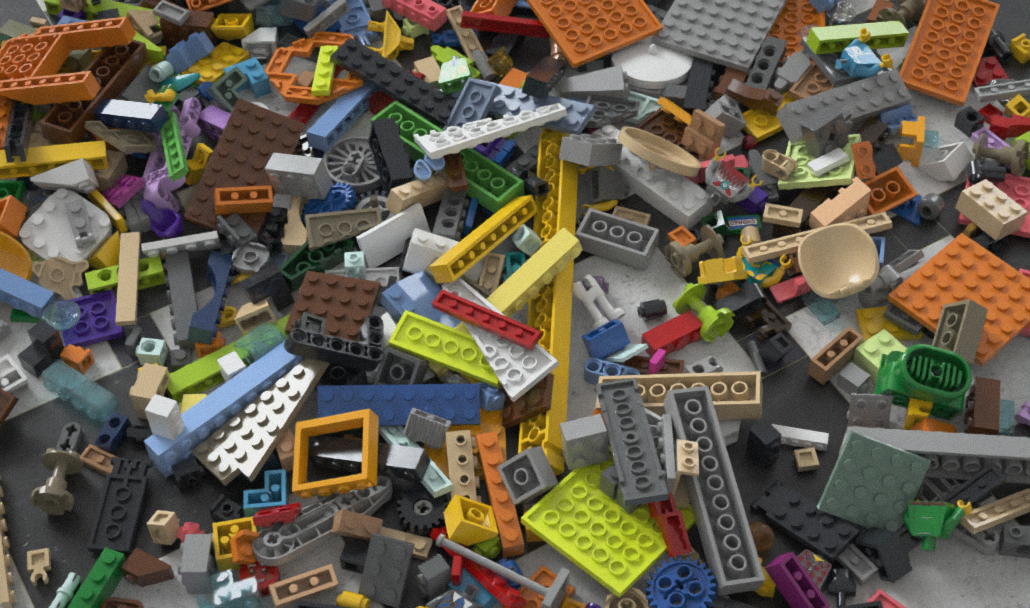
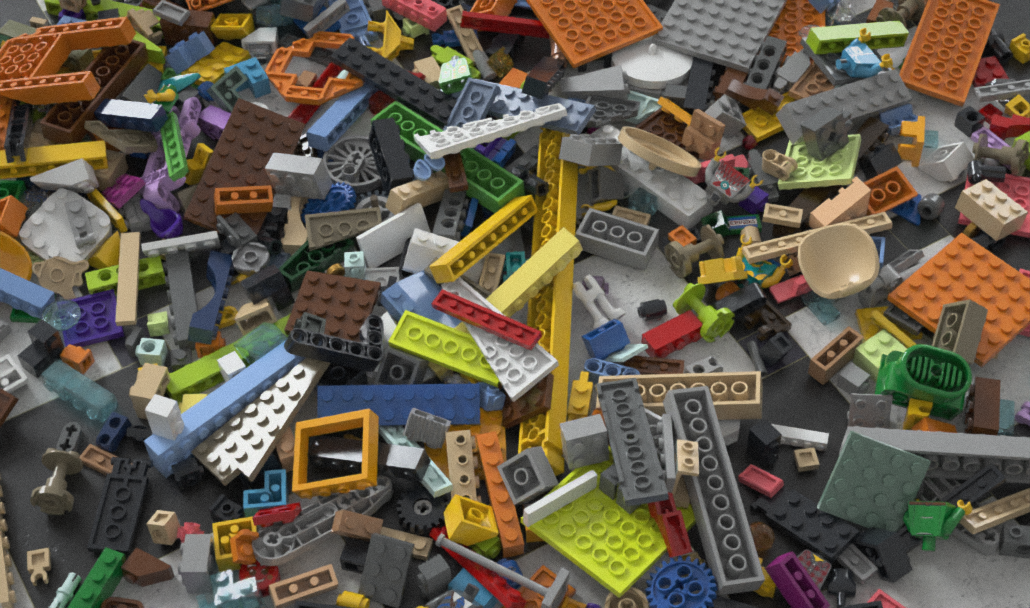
(158, 324): none -> yellowish green bracket
(161, 71): light aqua brick -> none
(324, 72): neon yellow plate -> none
(336, 269): none -> pearl gold tile
(457, 571): red tile -> none
(526, 240): light aqua brick -> none
(559, 498): none -> white tile
(580, 398): none -> yellow hinge
(643, 202): none -> clear light blue brick
(657, 361): dark pink tile -> none
(761, 480): none -> coral tile
(828, 162): white tile -> none
(863, 160): orange bracket -> none
(885, 324): none -> yellow tile

